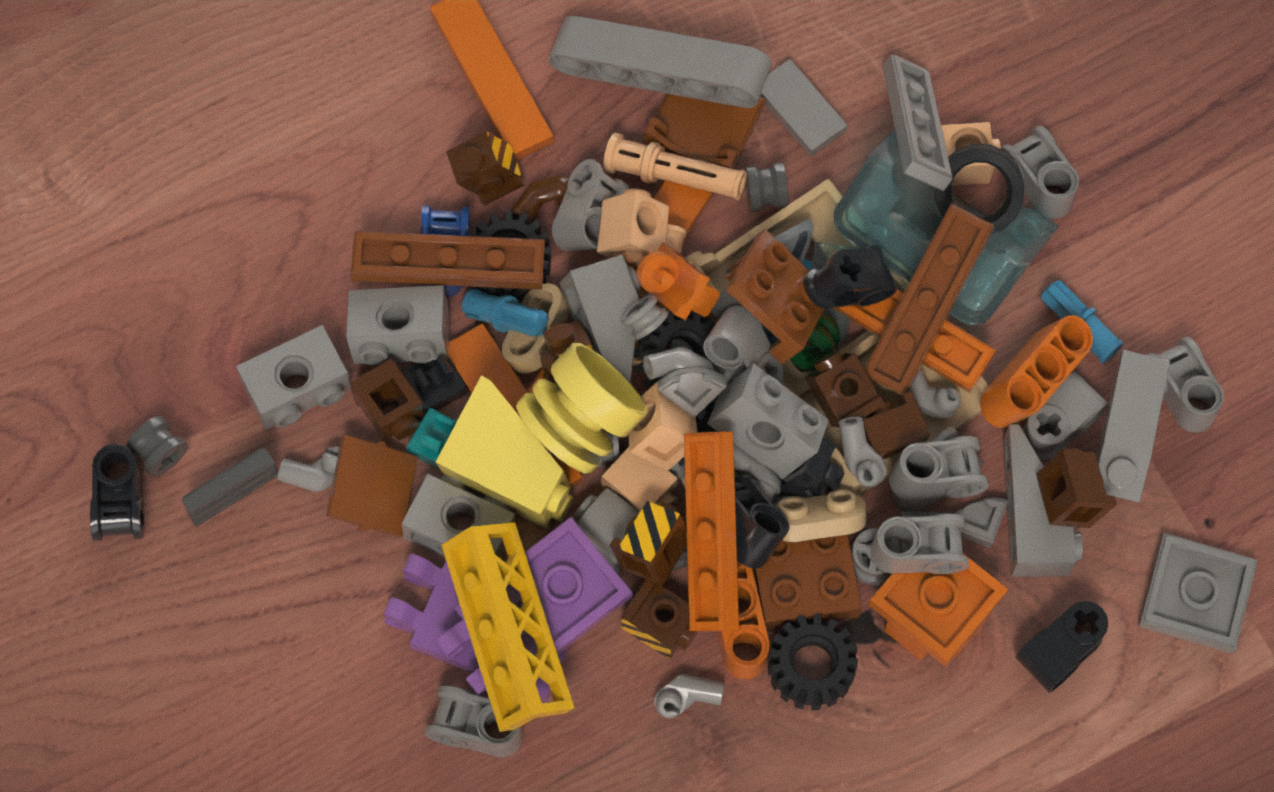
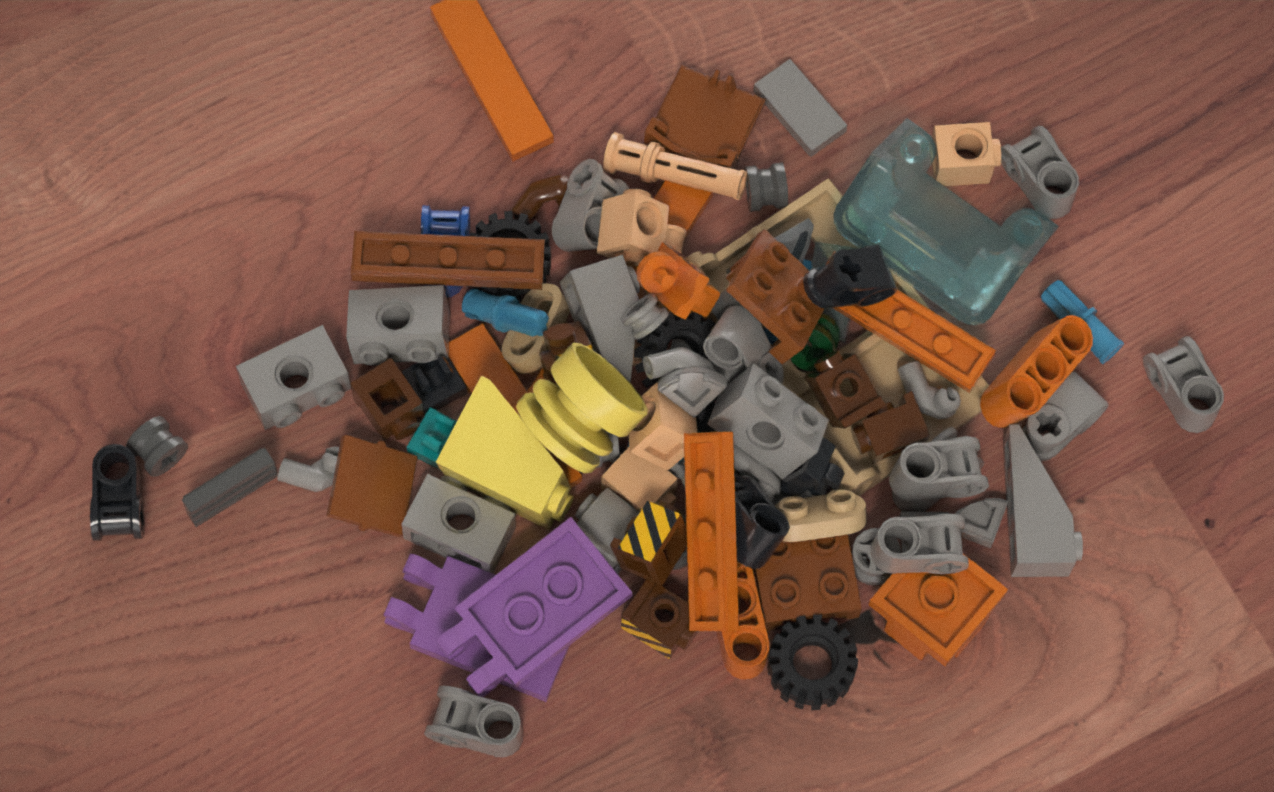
(486, 167): reddish brown brick -> none
(497, 625): yellow fence -> none
(660, 61): light grey beam -> none
(686, 690): light grey arm -> none
(859, 455): light grey arm -> none
(917, 122): light grey tile -> none
(928, 299): dark orange tile -> none
(1005, 164): black tyre -> none
(1060, 650): black piece -> none
(1074, 489): reddish brown brick -> none
(1131, 424): light grey slope -> none
(1198, 593): light grey tile -> none

